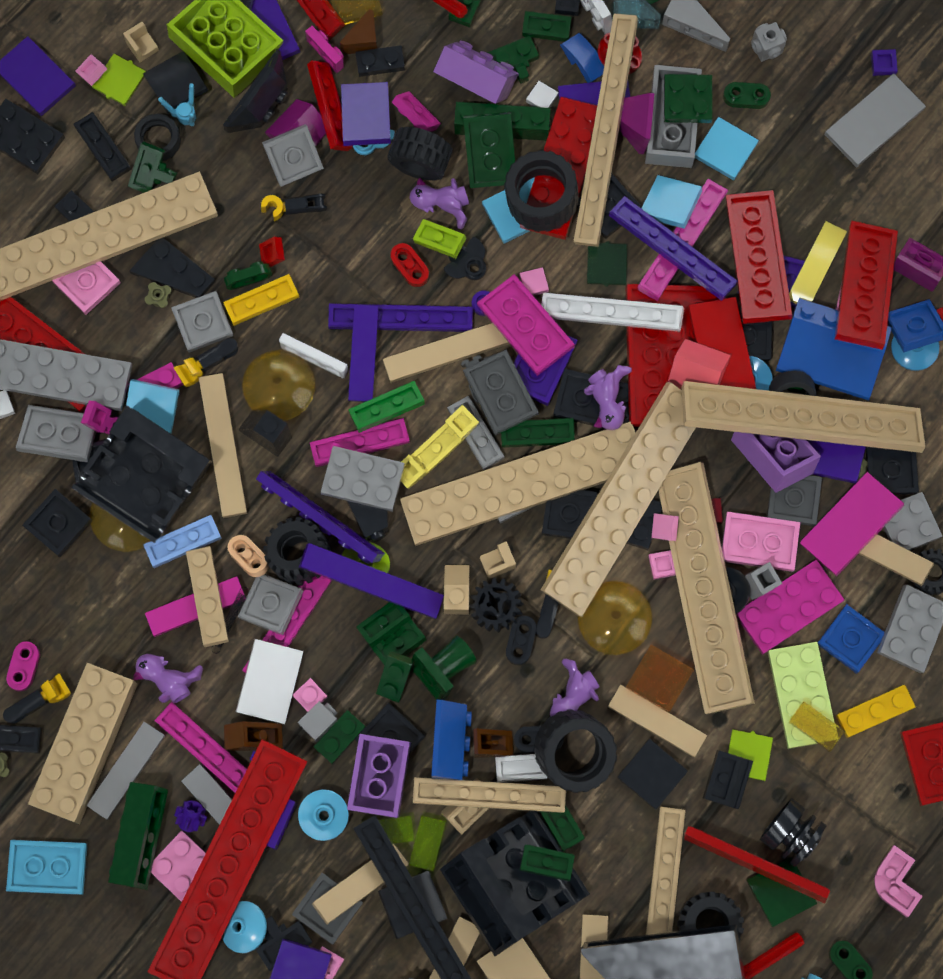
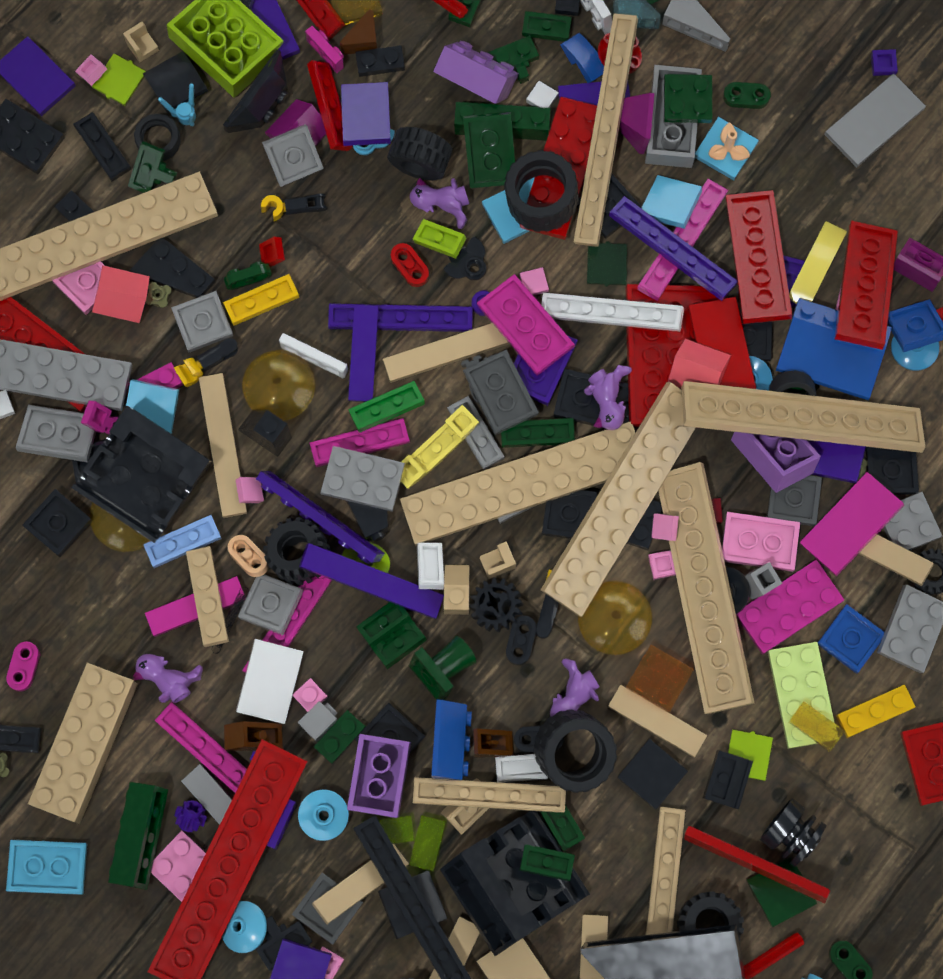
(53, 690): piece -> none
(121, 294): none -> coral slope
(125, 770): light grey tile -> none
(249, 490): none -> bright pink tile
(394, 676): dark green plate -> none
(415, 112): dark pink plate -> none
(430, 566): none -> white tile
(728, 137): none -> light nougat plant
(768, 41): light grey brick -> none
(890, 885): bright pink plate -> none

